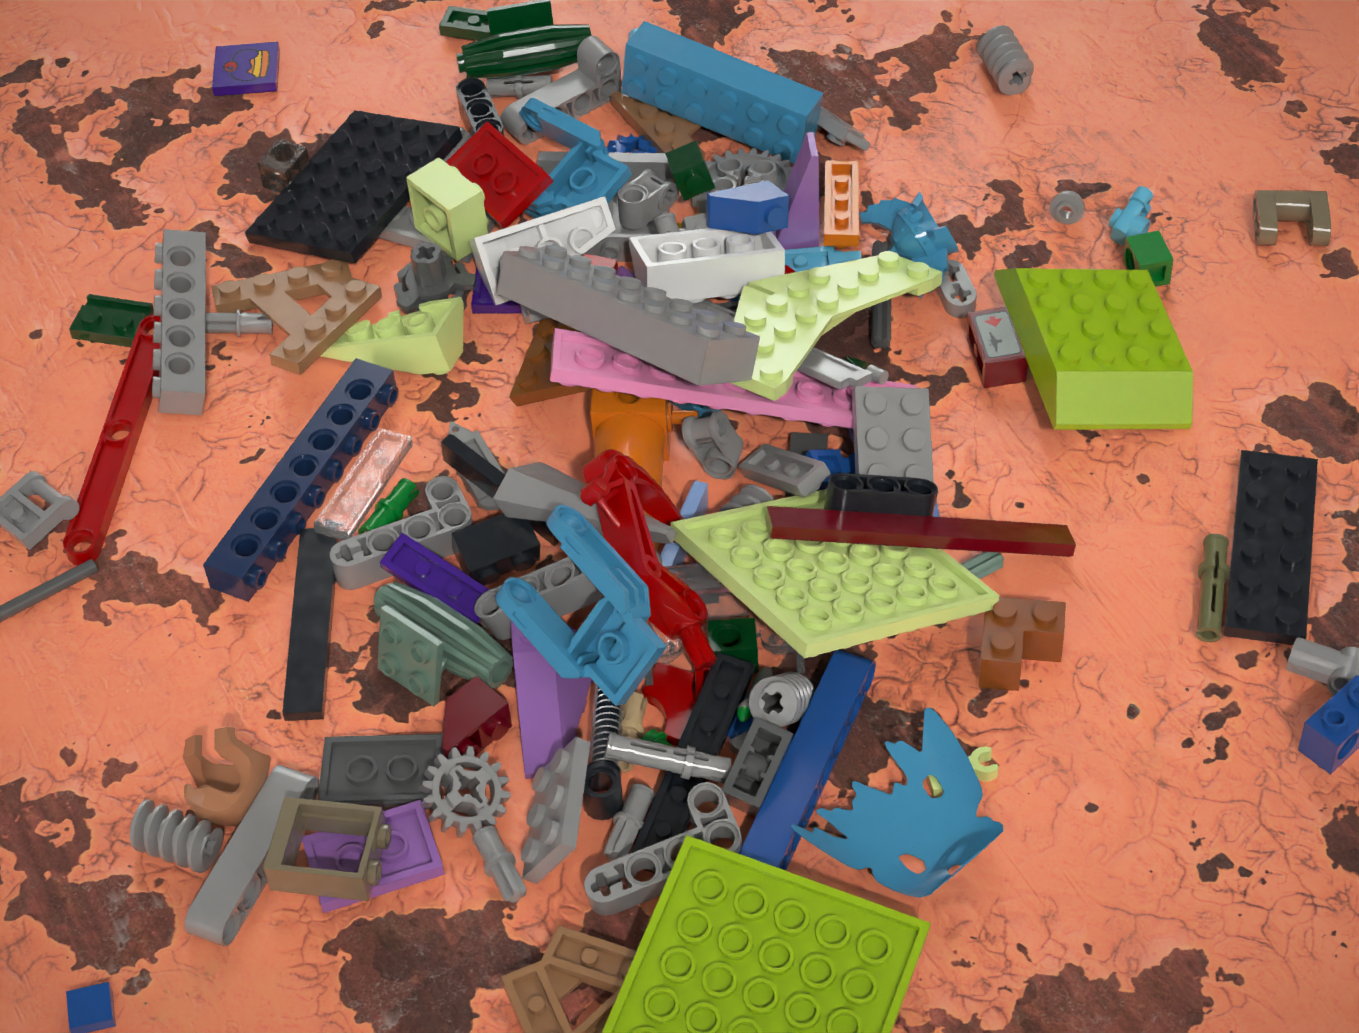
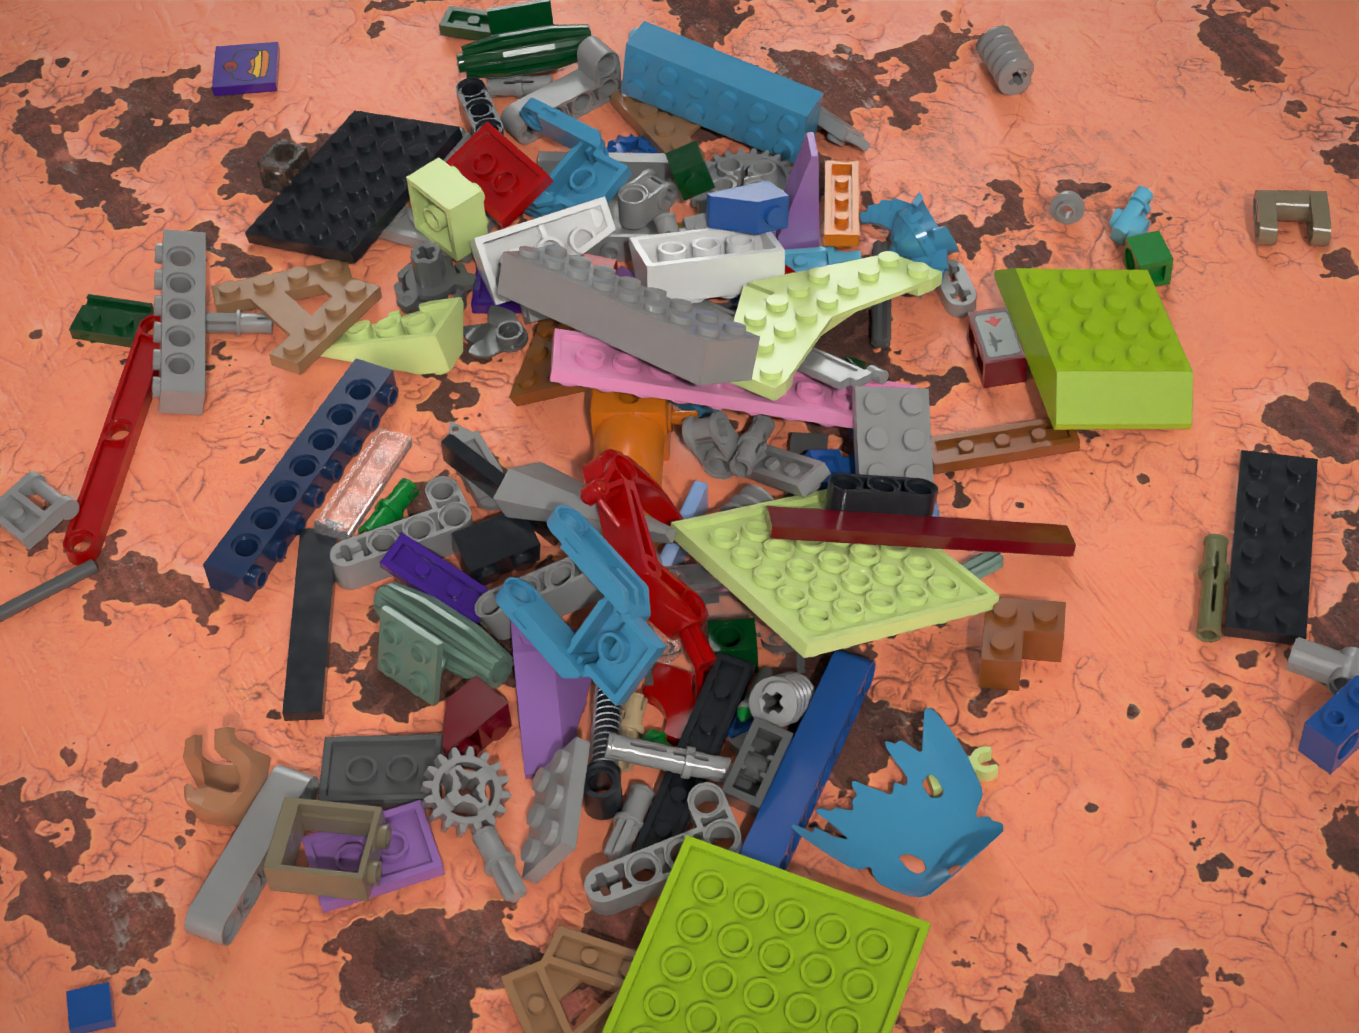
(175, 836): light grey piece -> none
(499, 335): none -> dark grey plate
(751, 445): none -> light grey pin
(1000, 445): none -> dark orange plate

